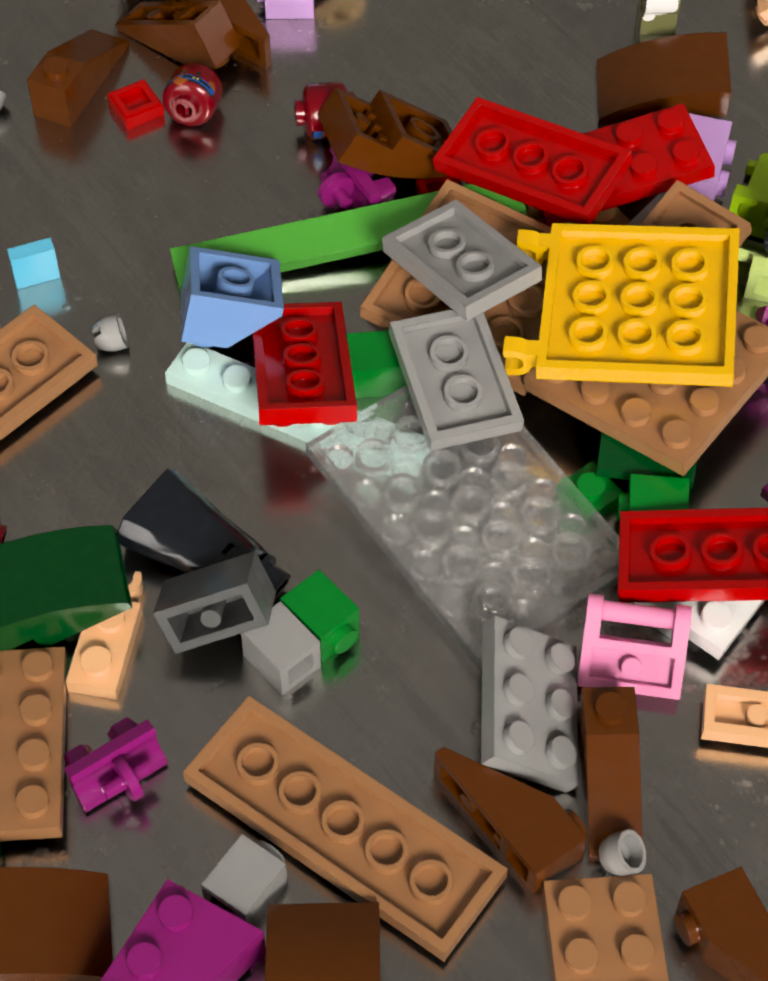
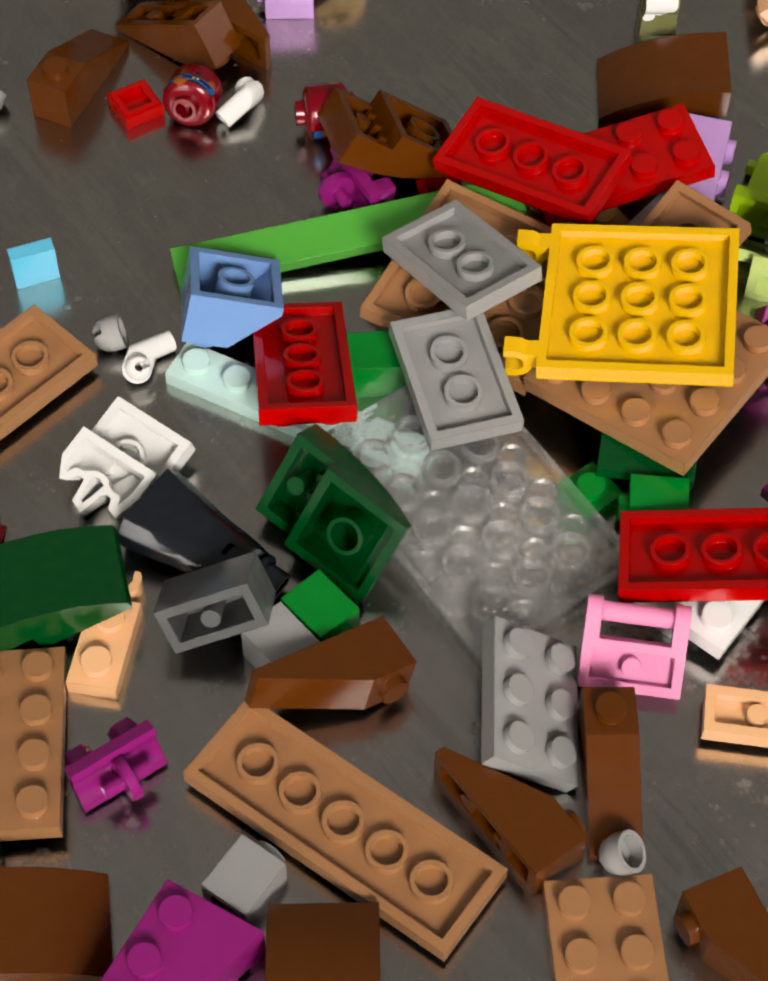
(121, 458): none -> white plate
(142, 356): none -> white arm
(247, 96): none -> white arm
(334, 512): none -> dark green slope
(337, 673): none -> reddish brown slope

